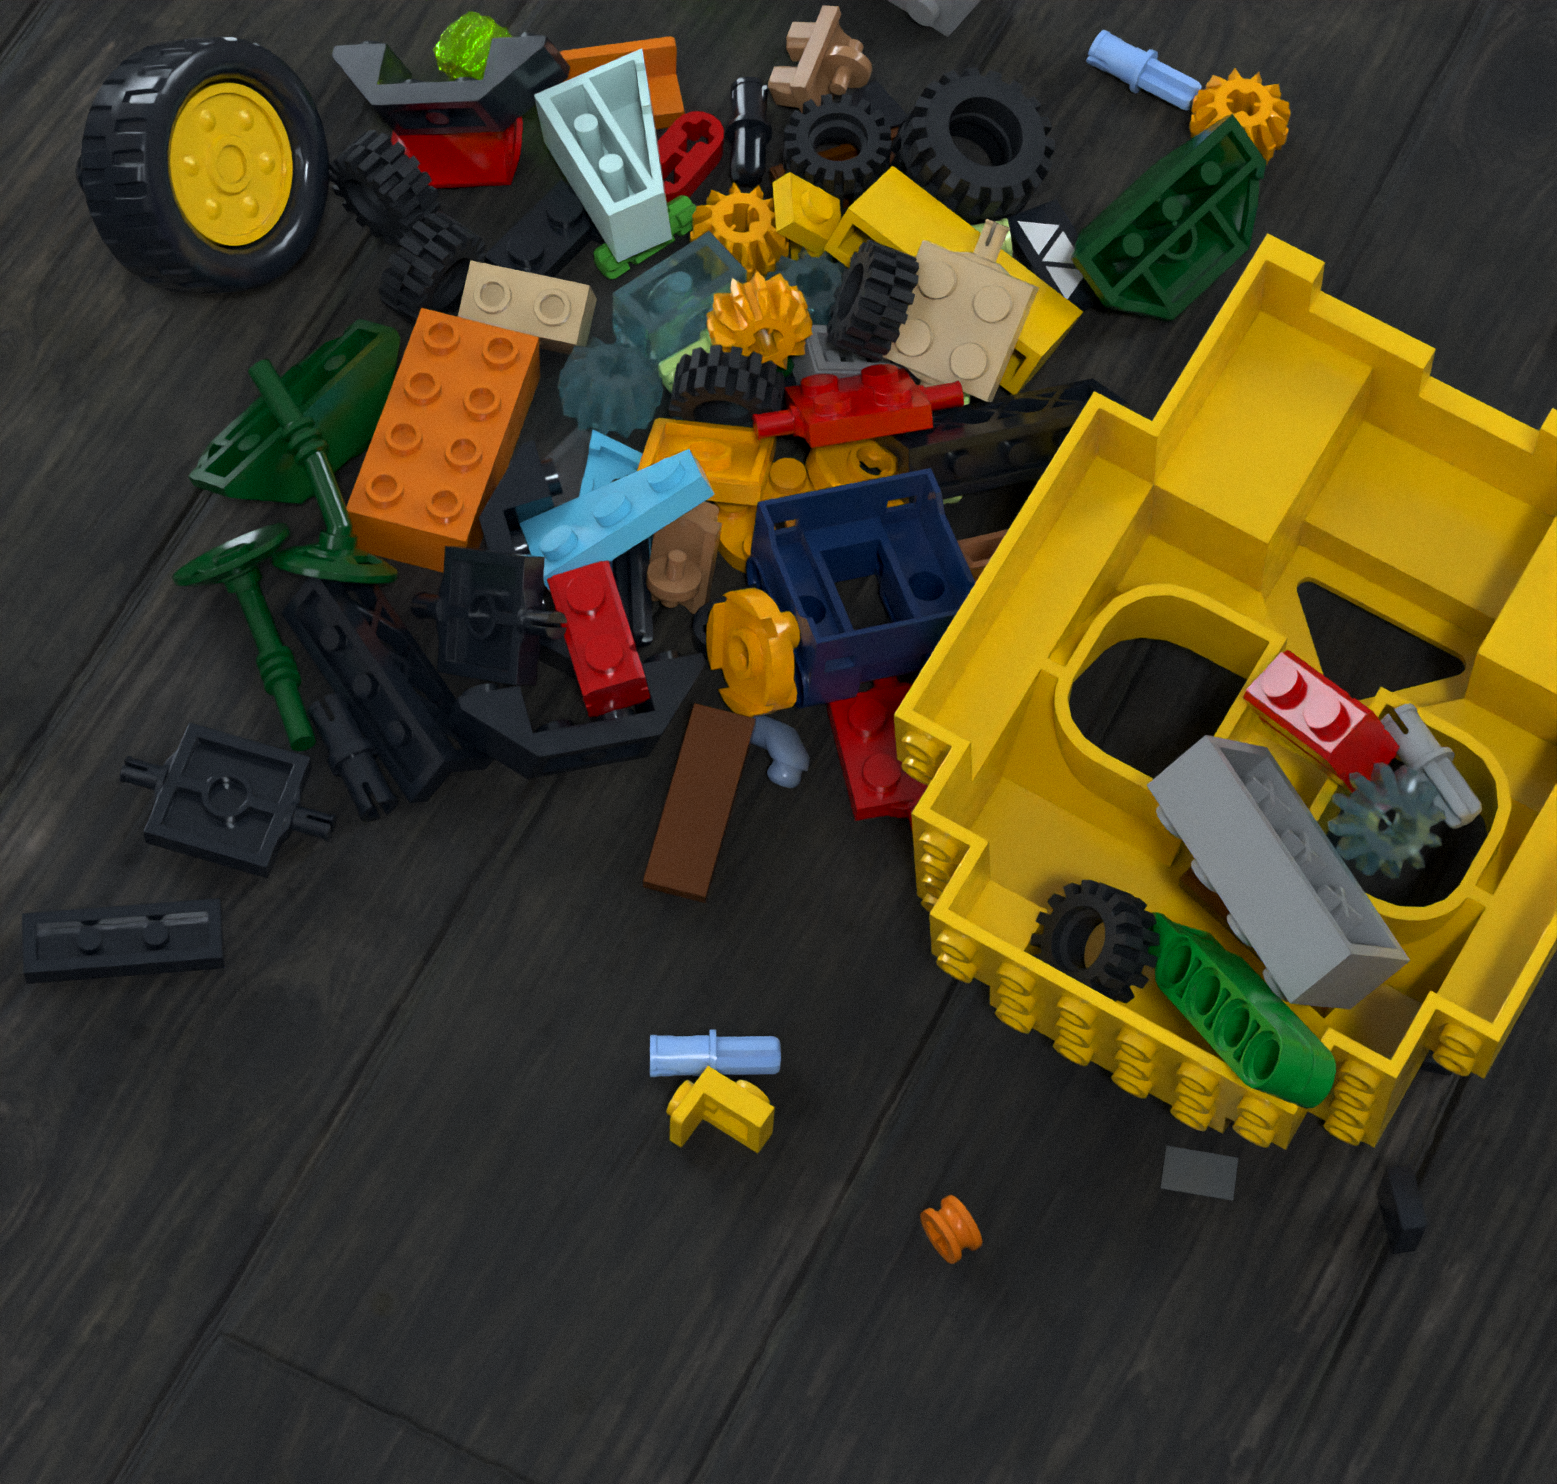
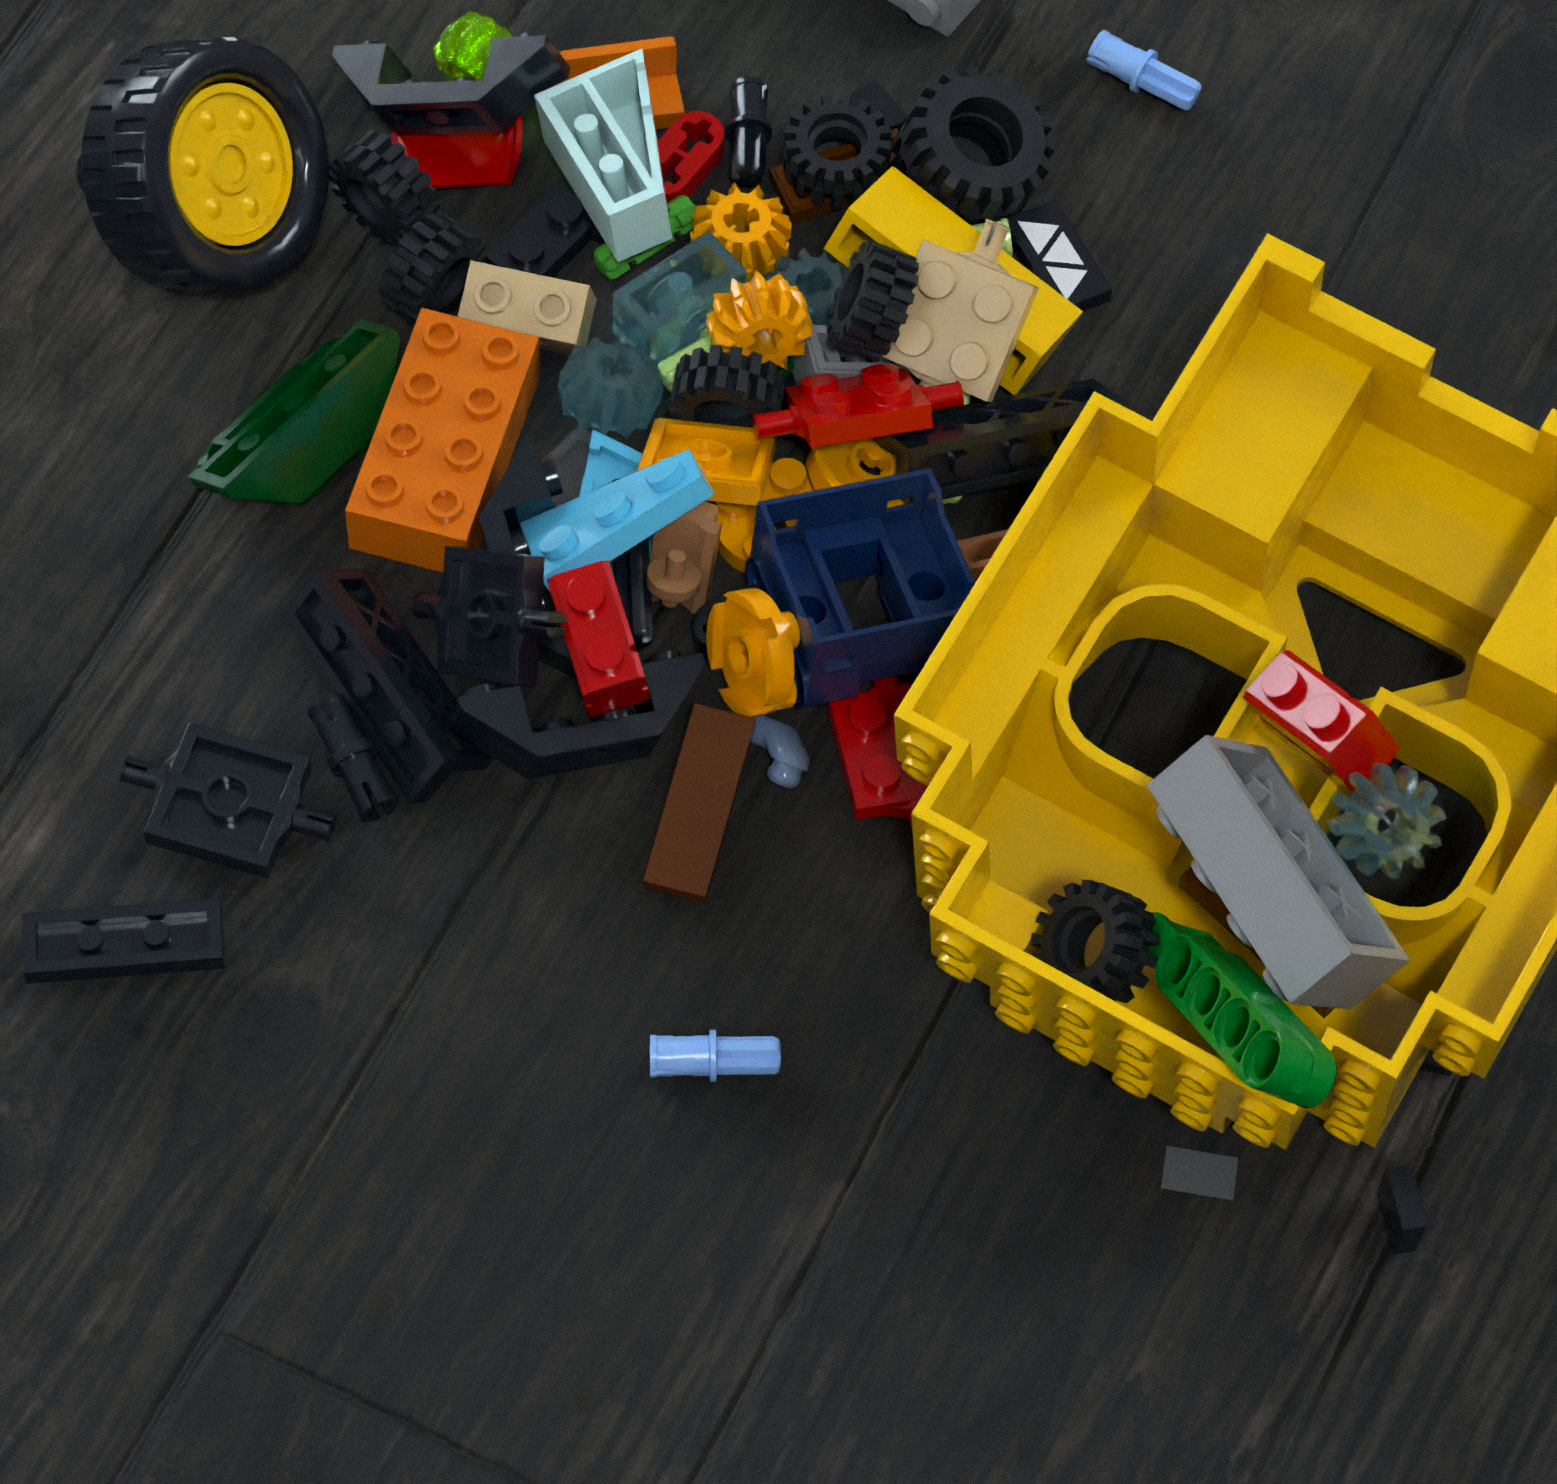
(237, 567): dark green dish -> none
(336, 552): dark green dish -> none
(732, 1107): yellow bracket -> none
(804, 214): yellow bracket -> none
(826, 59): medium nougat hips -> none
(951, 1229): orange bush -> none
(1175, 225): dark green wedge -> none
(1252, 104): light orange gear -> none
(1433, 764): light grey axle -> none

